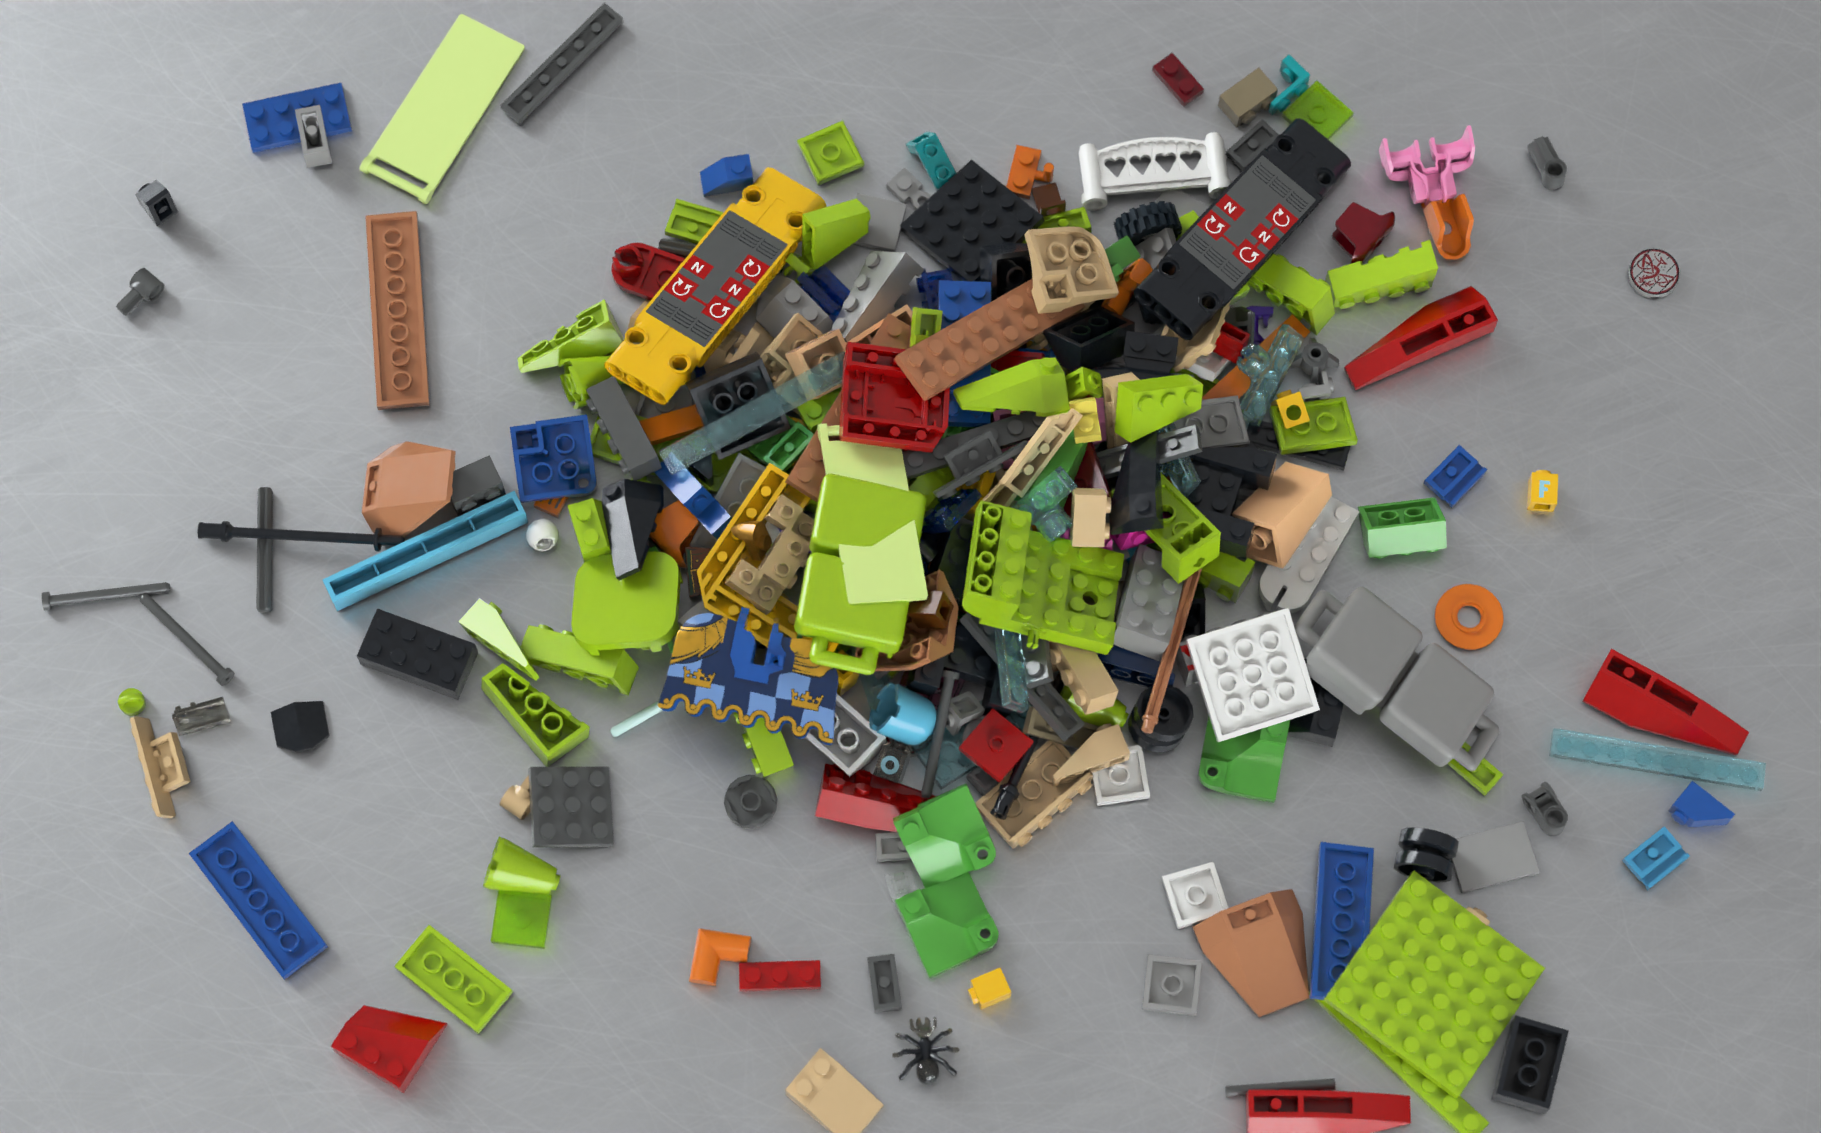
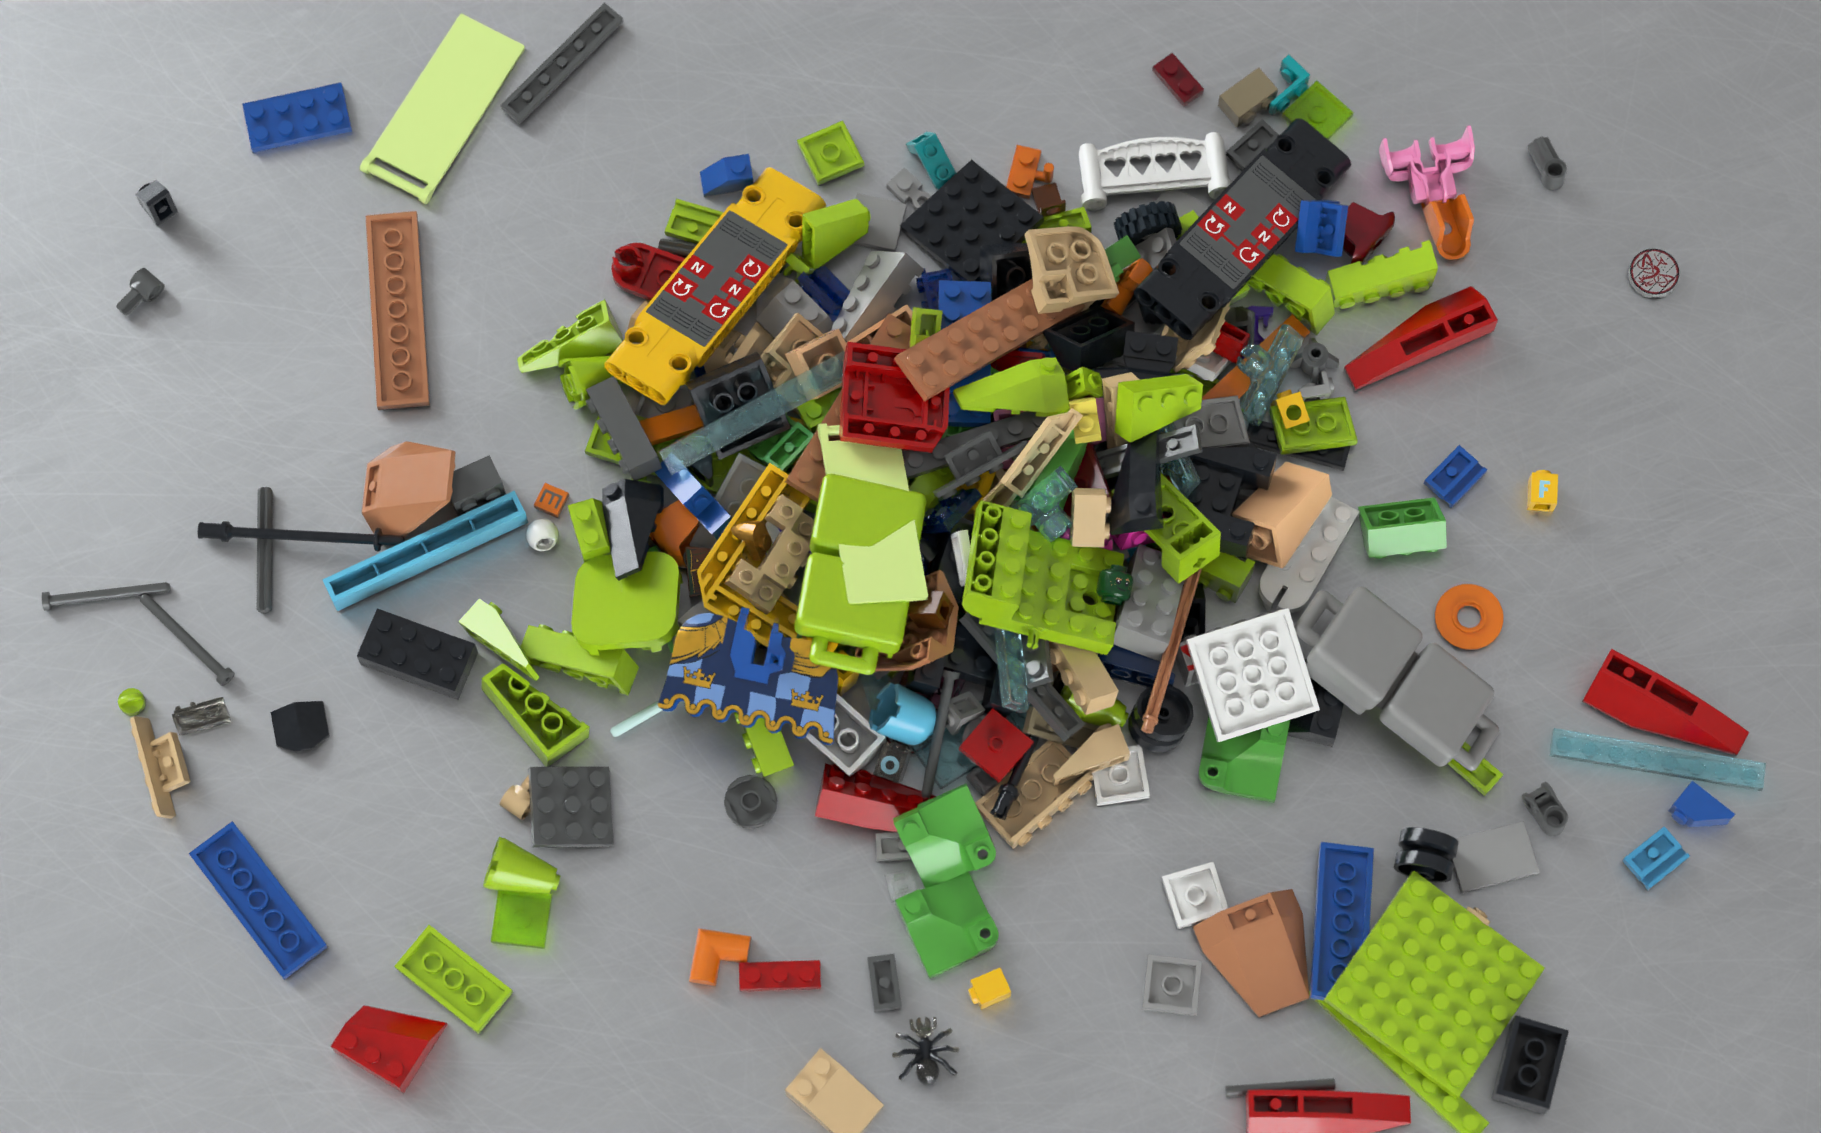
(313, 136): light grey slope -> none
(553, 458): blue slope -> none
(961, 549): none -> white tile
(1114, 585): none -> dark green head
(1321, 227): none -> blue bracket

